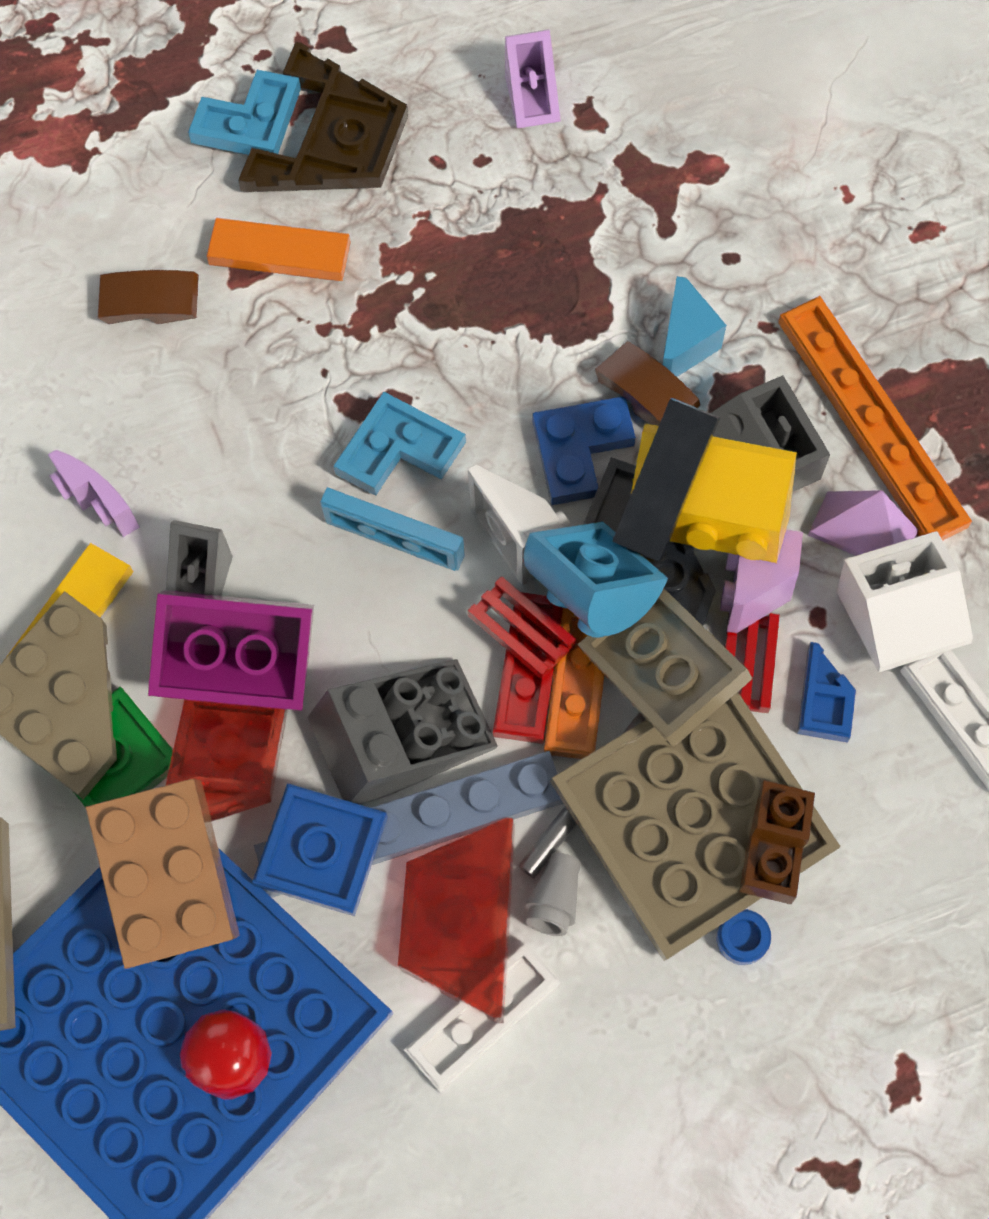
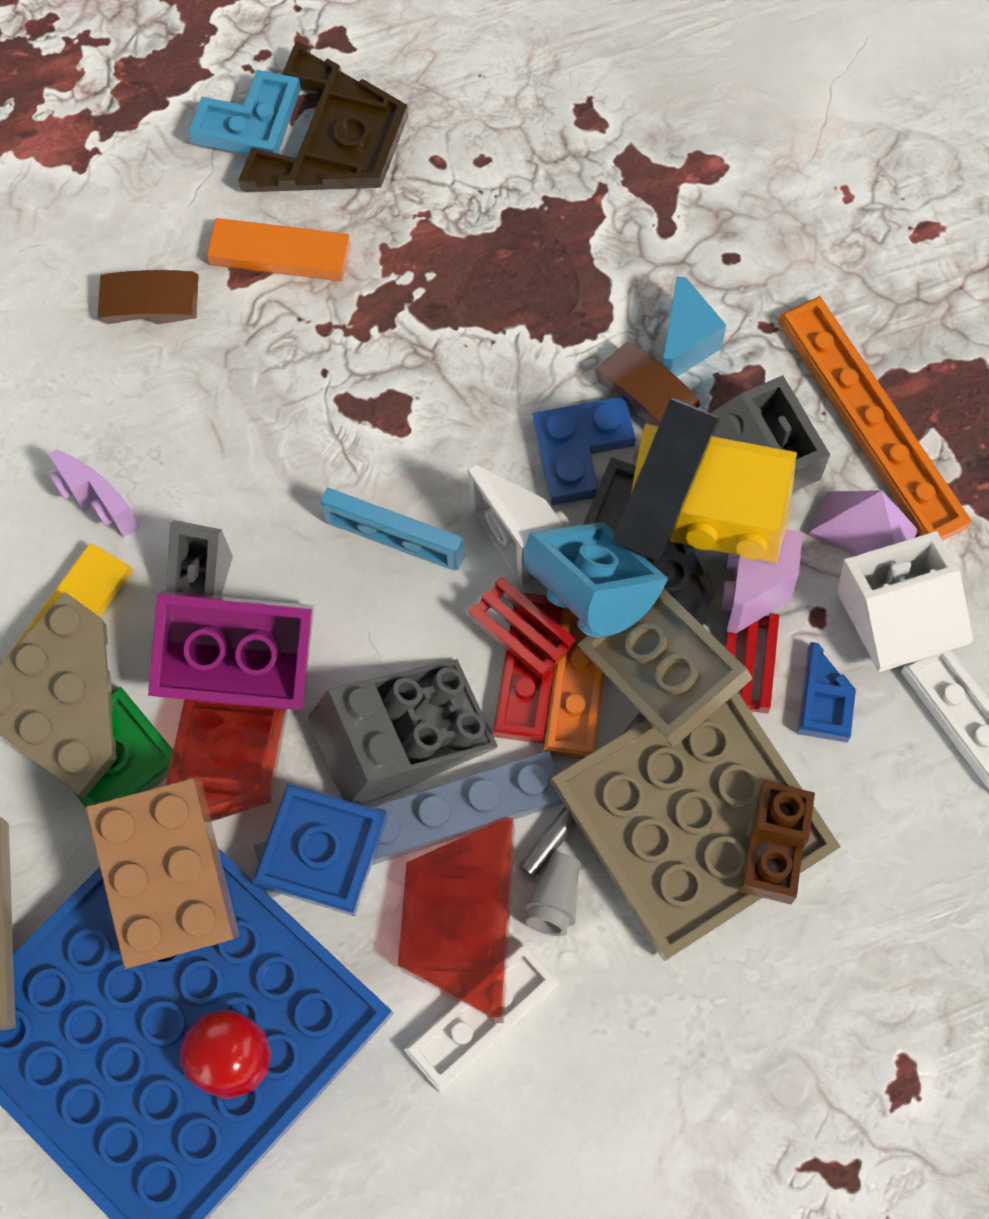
(395, 433): dark azure plate -> none
(531, 78): lavender slope -> none
(744, 938): blue tile -> none

